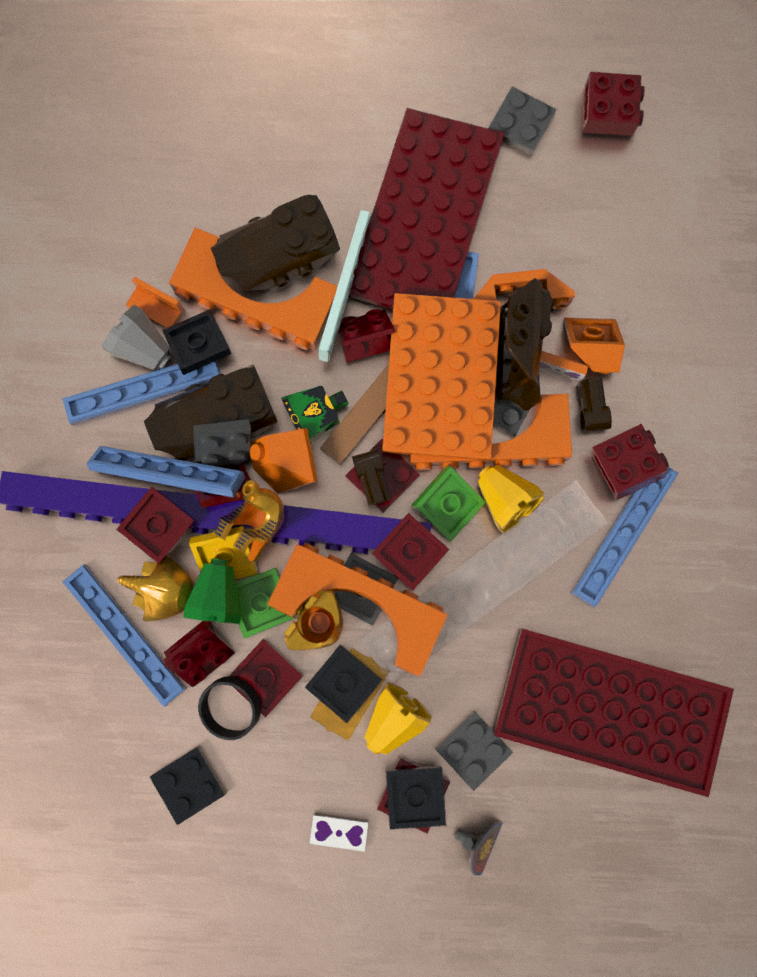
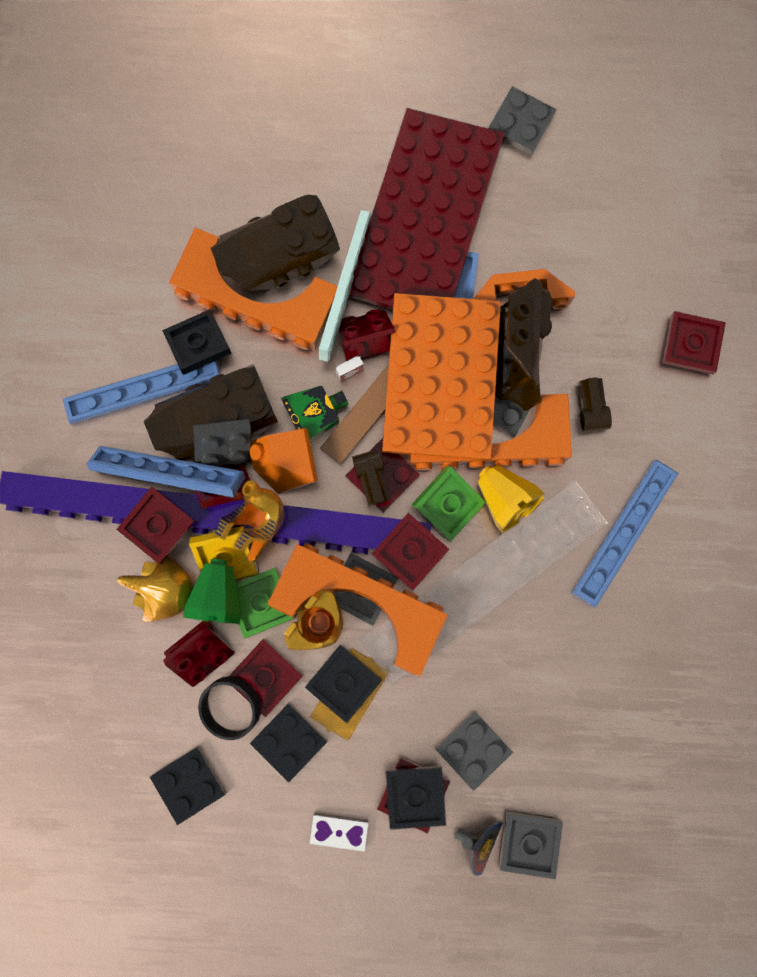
(124, 635): medium blue tile -> none
(137, 340): light grey cone -> none
(156, 304): orange panel -> none
(288, 742): none -> black plate
(349, 368): none -> white tile
(395, 720): yellow cone -> none
(530, 845): none -> dark grey plate
(562, 366): tile -> none
(596, 343): orange slope -> none
(612, 103): dark red brick -> none
(614, 712): dark red plate -> none
(630, 461): dark red brick -> none
(694, 342): none -> dark red plate

